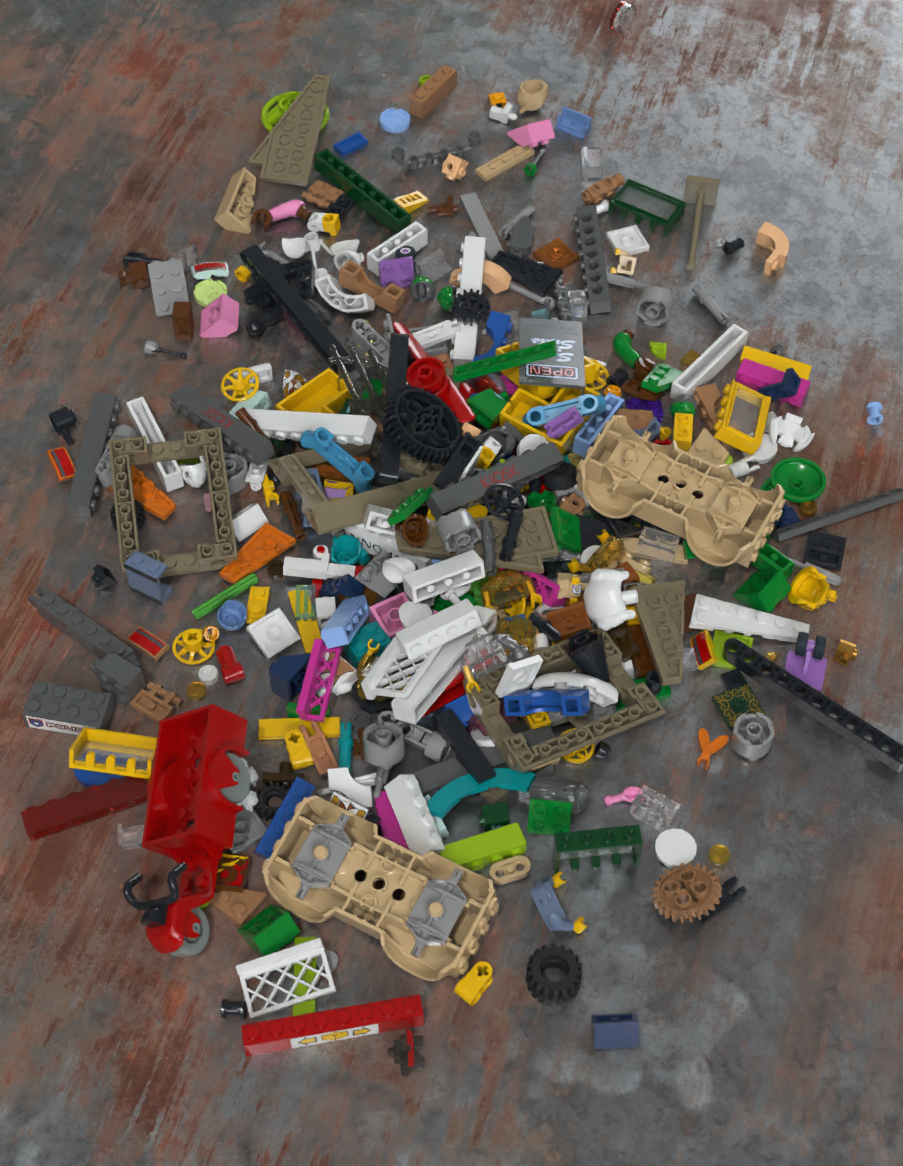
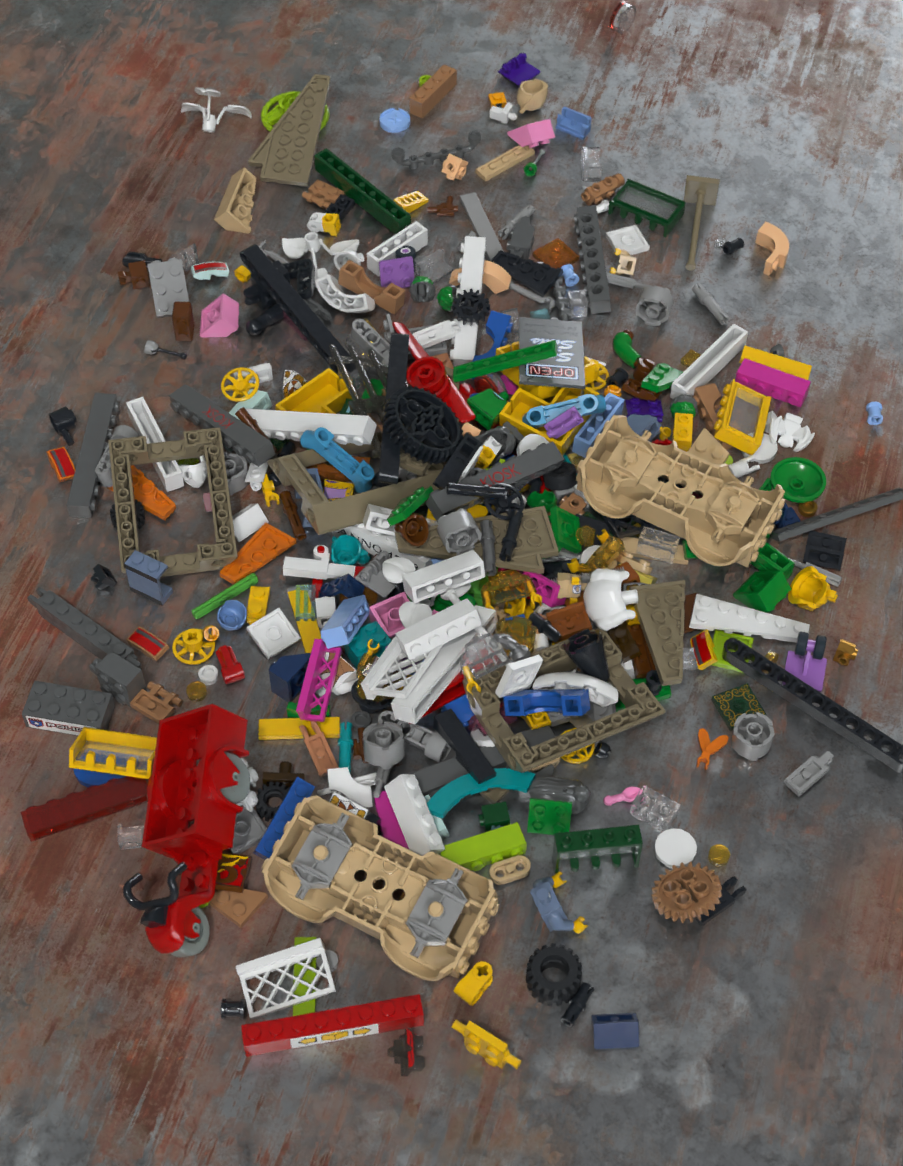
(208, 291): yellowish green tile -> none
(209, 120): none -> white plant
(269, 930): green slope -> none
(275, 569): dark brown tile -> none
(292, 208): piece -> none
(298, 752): yellow piece -> none
(350, 144): blue tile -> none
(453, 488): none -> black pin
(485, 1044): none -> yellow plate
(518, 69): none -> dark purple hinge
(570, 277): none -> light blue bush
(577, 1004): none -> black pin
(585, 536): none -> clear yellow tile
(637, 418): medium nougat wing -> none
(658, 349): lime tile -> none
(733, 679): black tile -> none
(786, 388): dark blue bracket -> none
(808, 773): none -> light grey hinge

